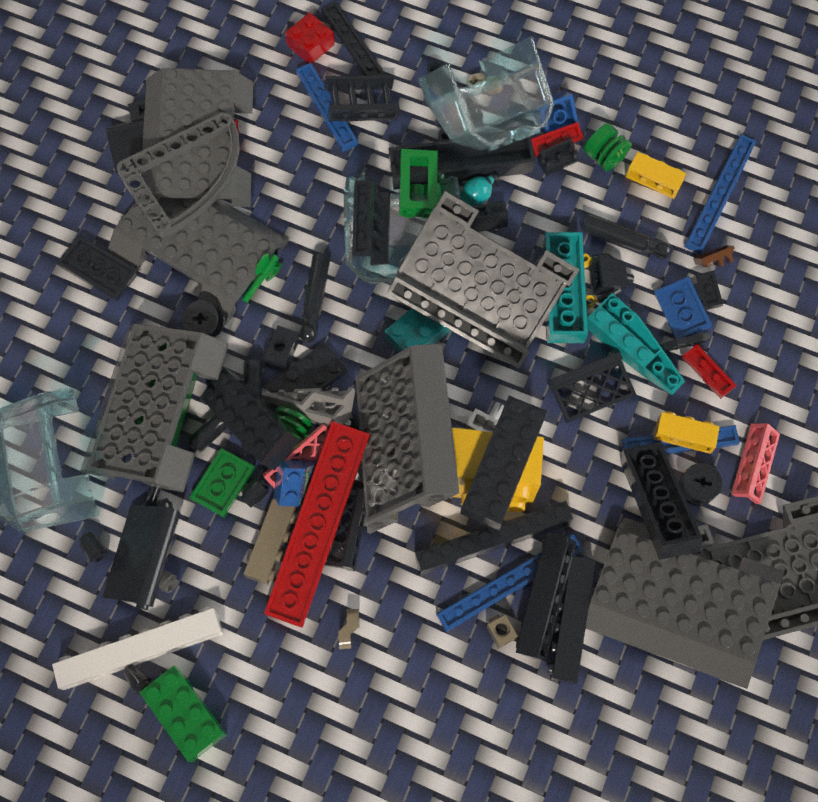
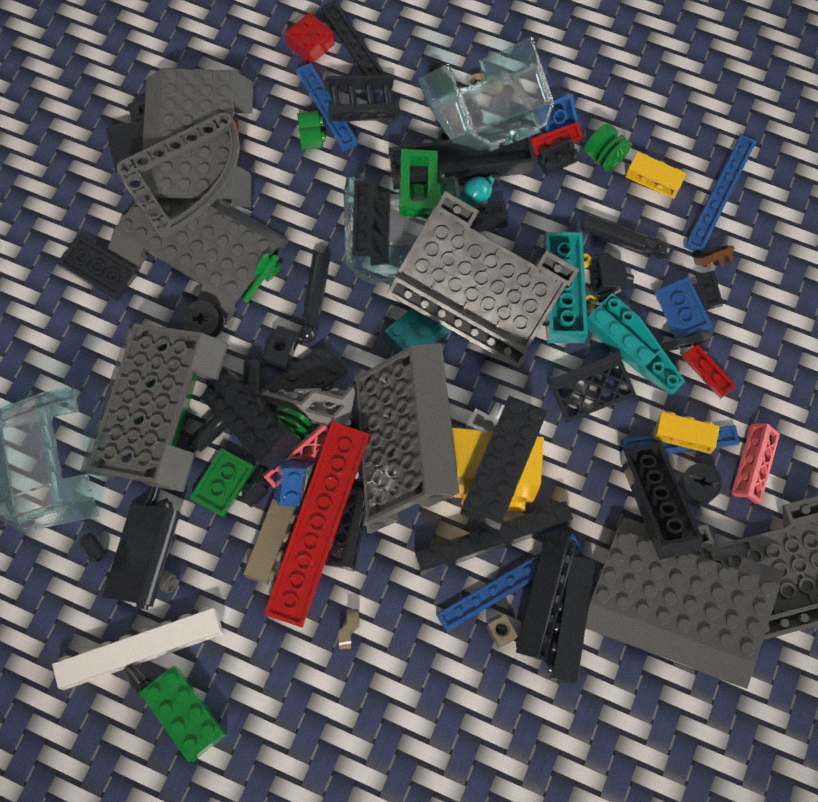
(309, 130): none -> green brick

